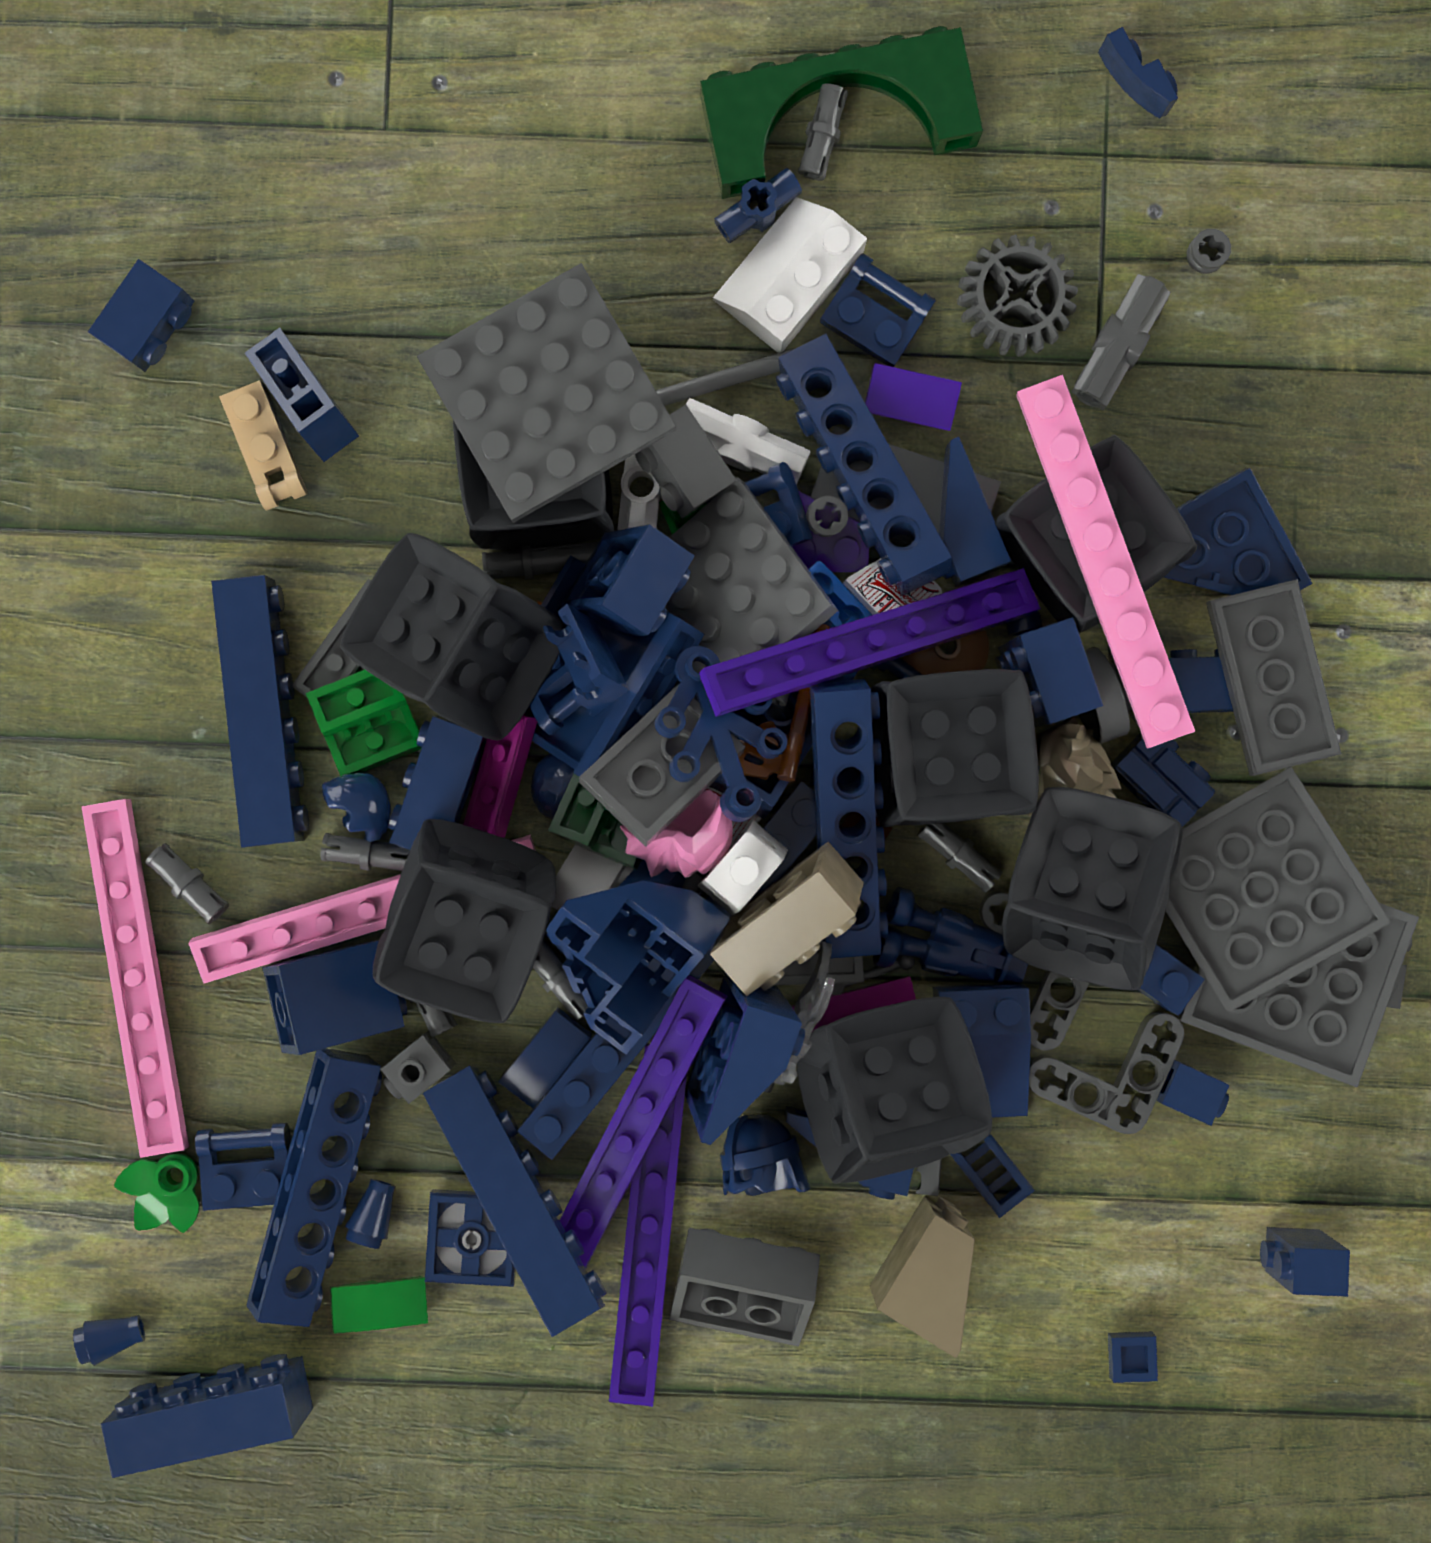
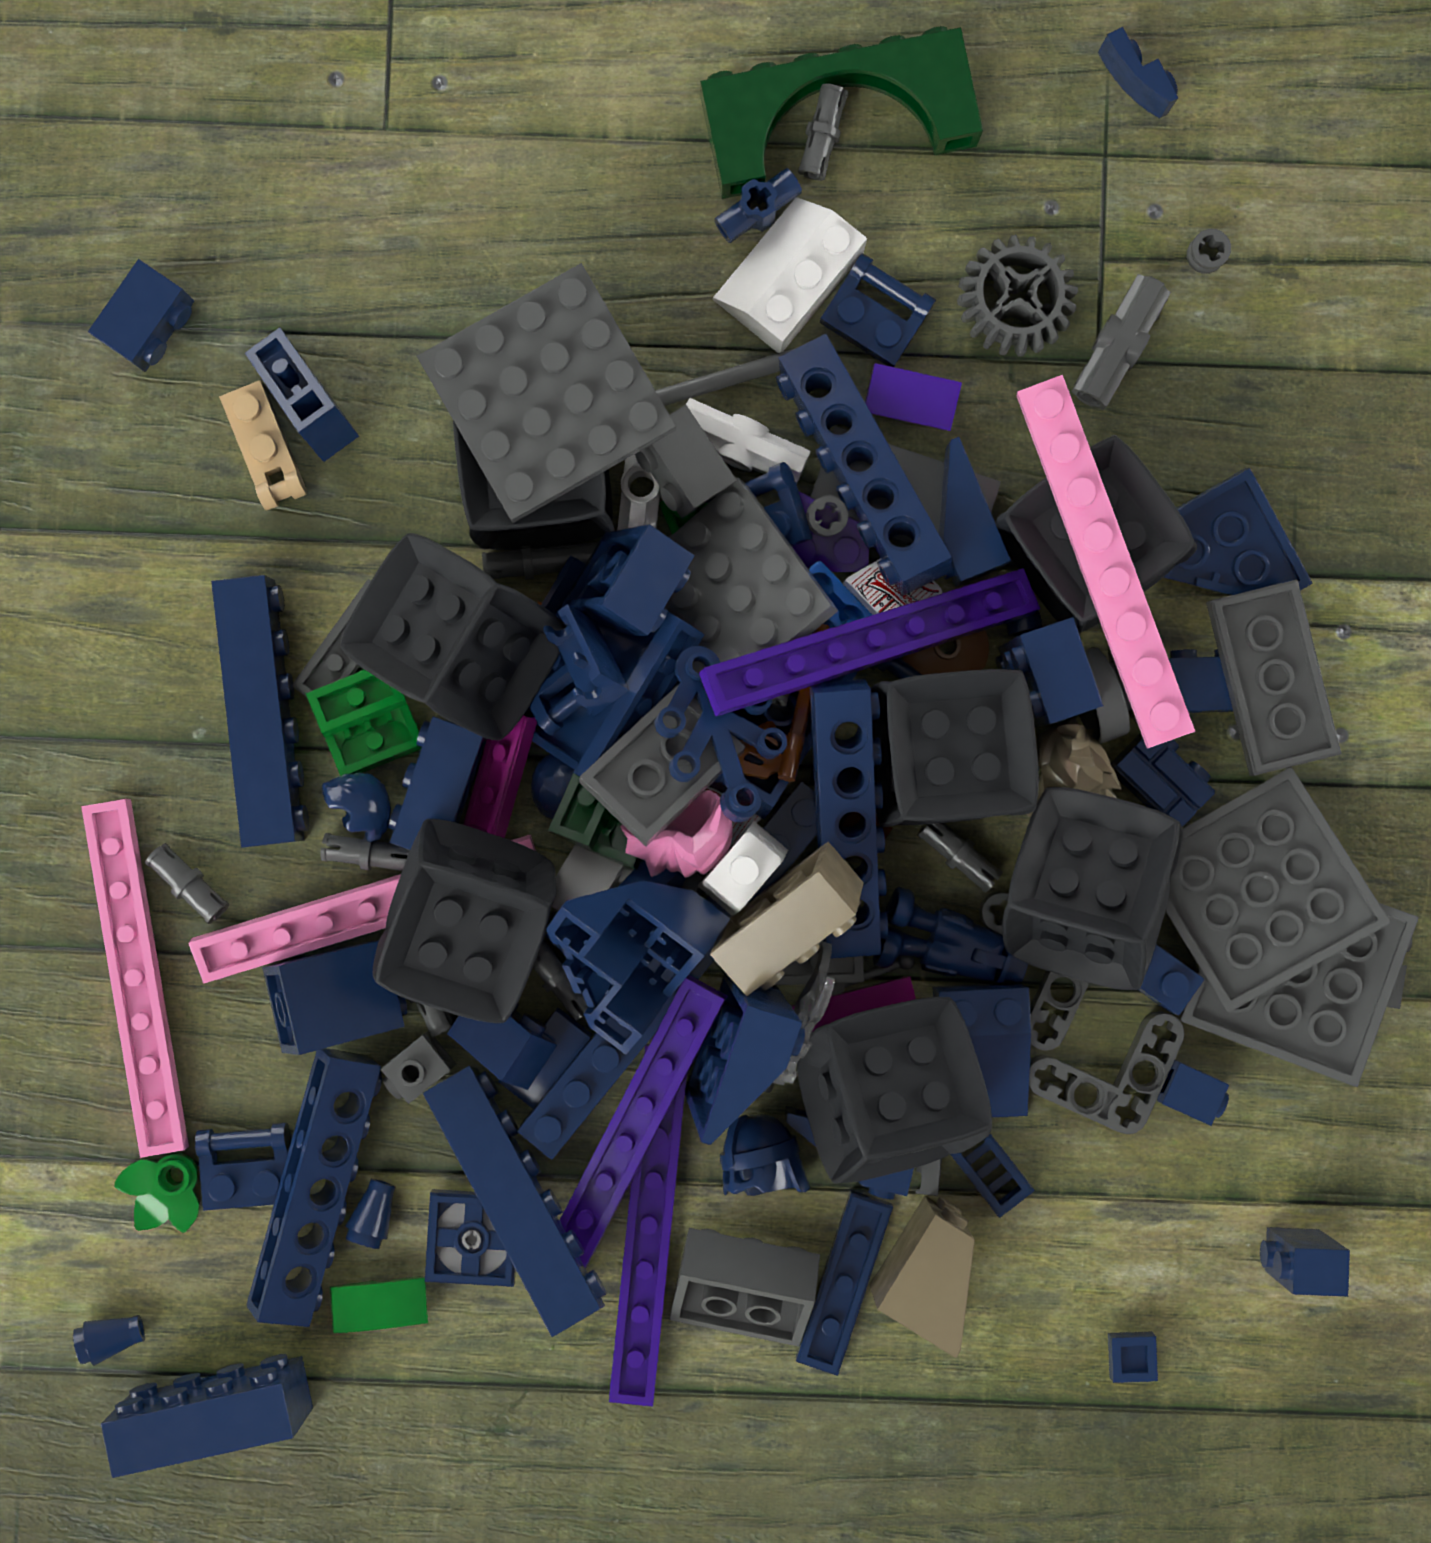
(510, 1049): none -> dark blue brick
(844, 1282): none -> dark blue tile

